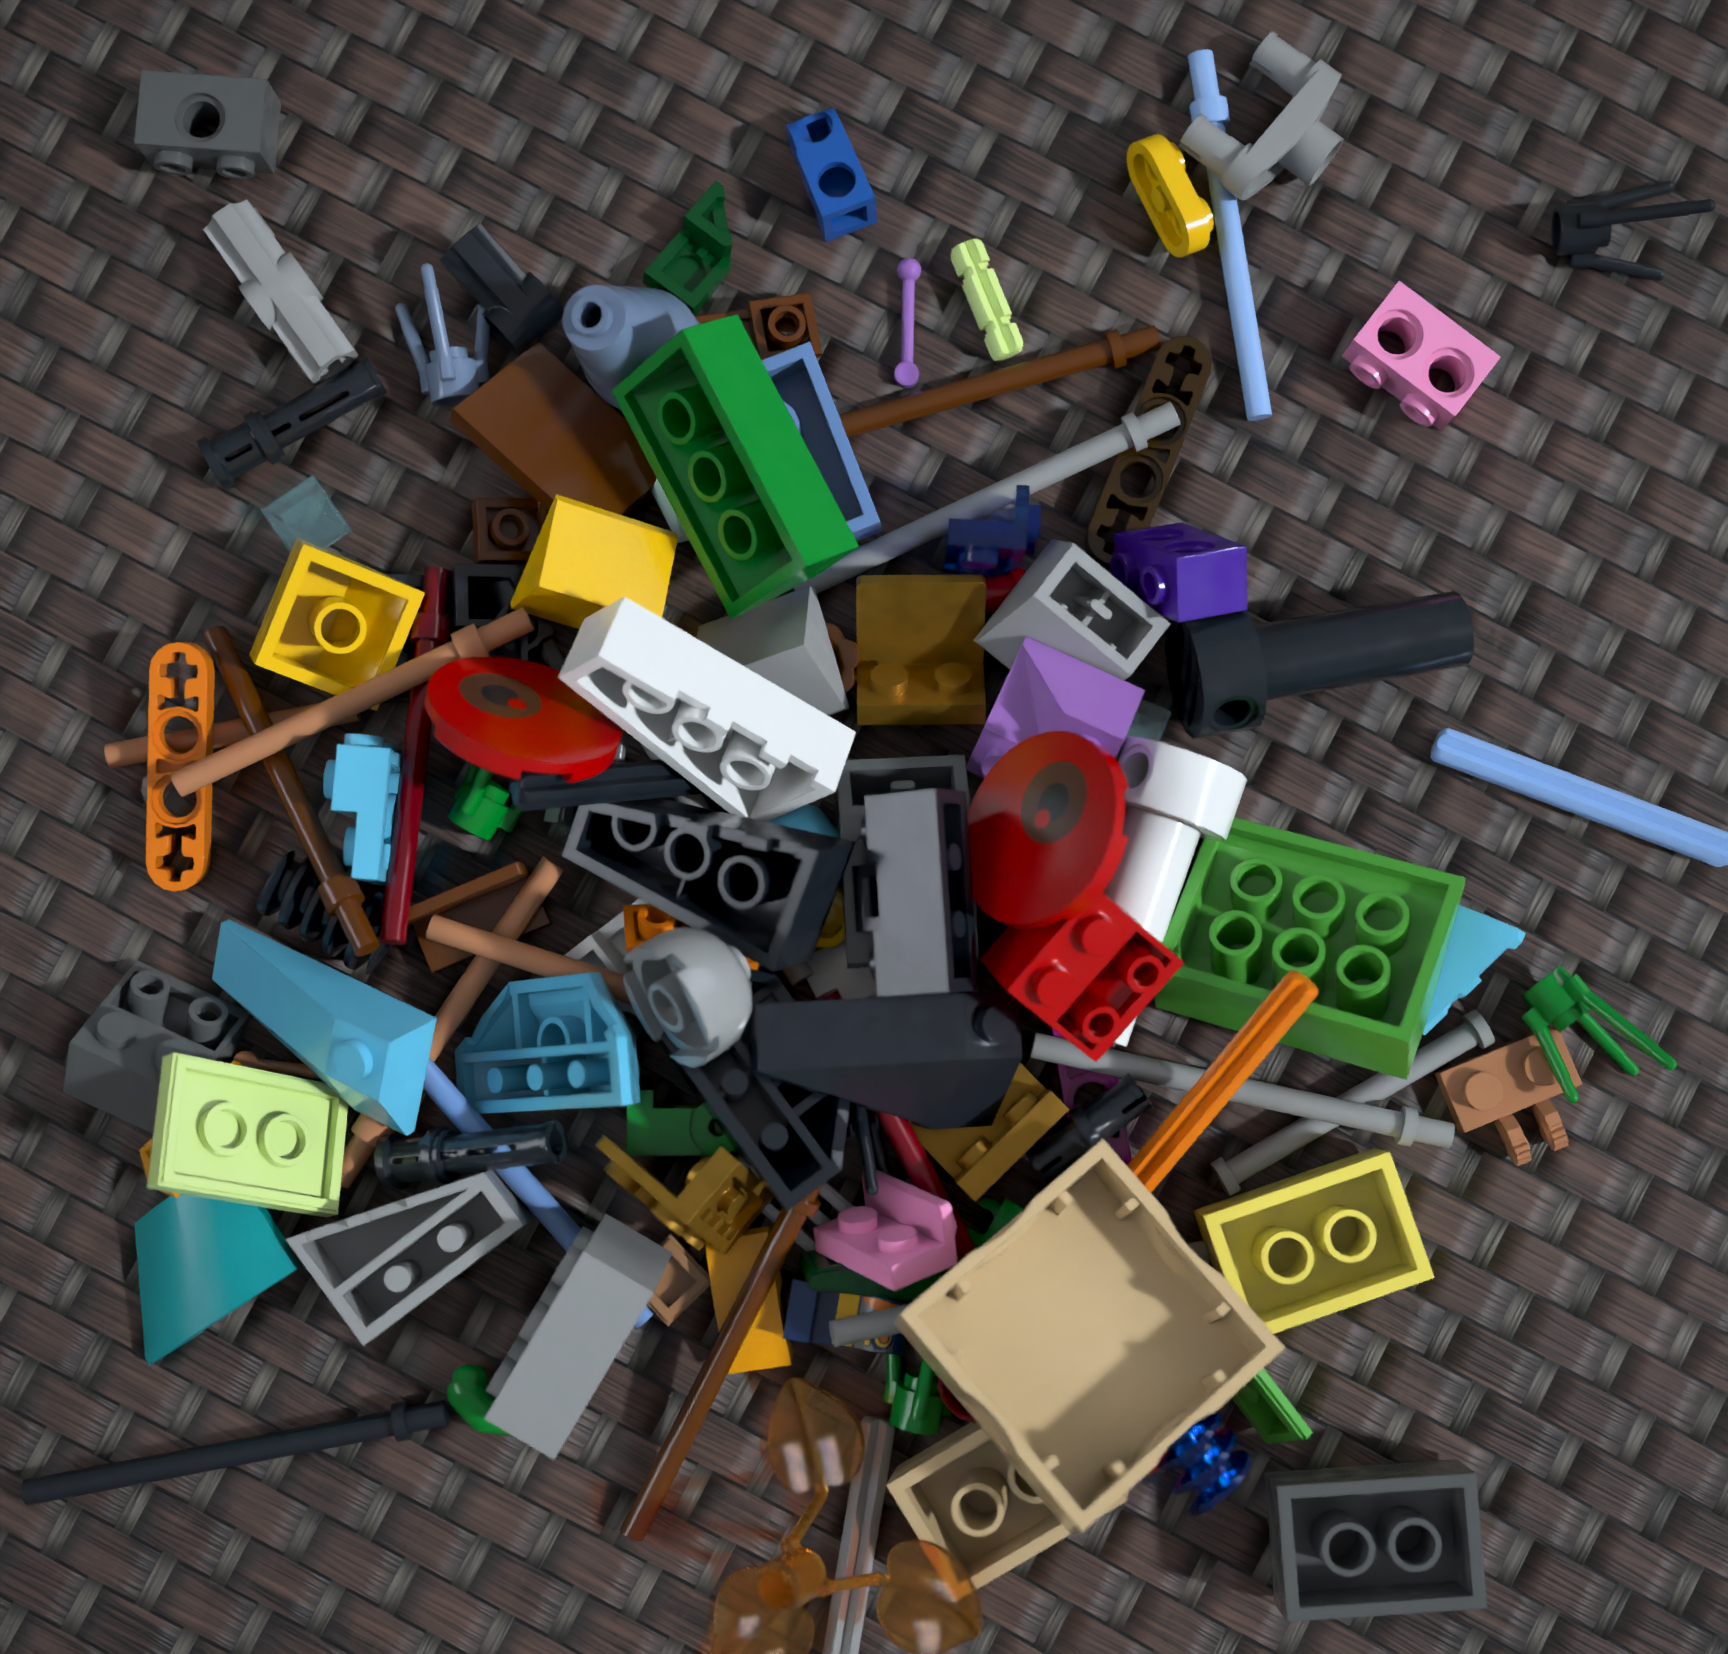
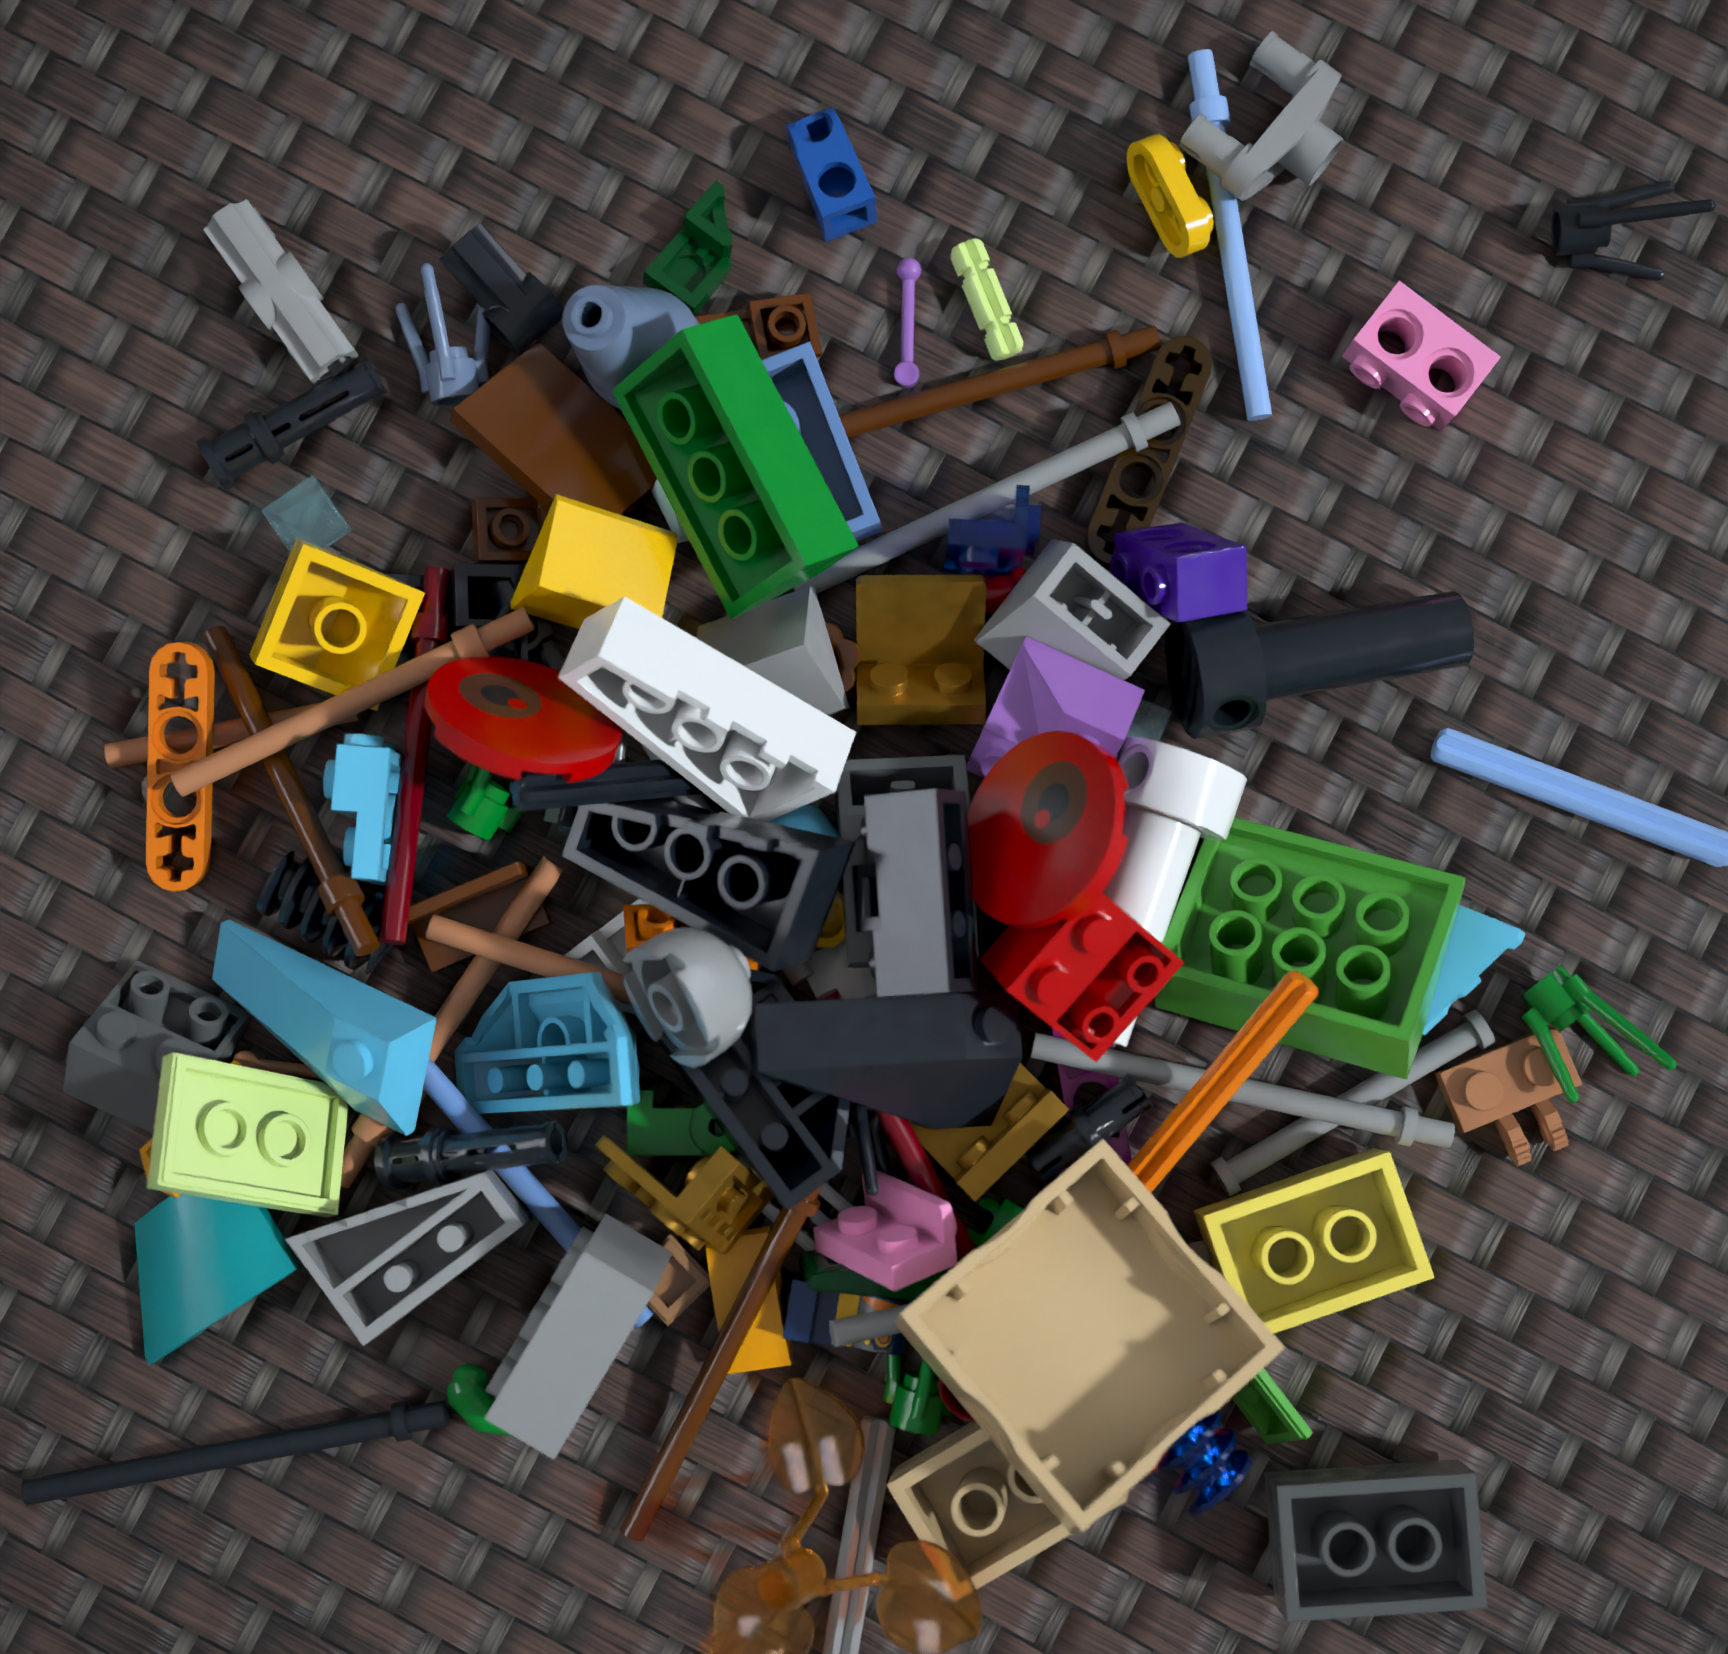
(179, 103): dark grey brick -> none

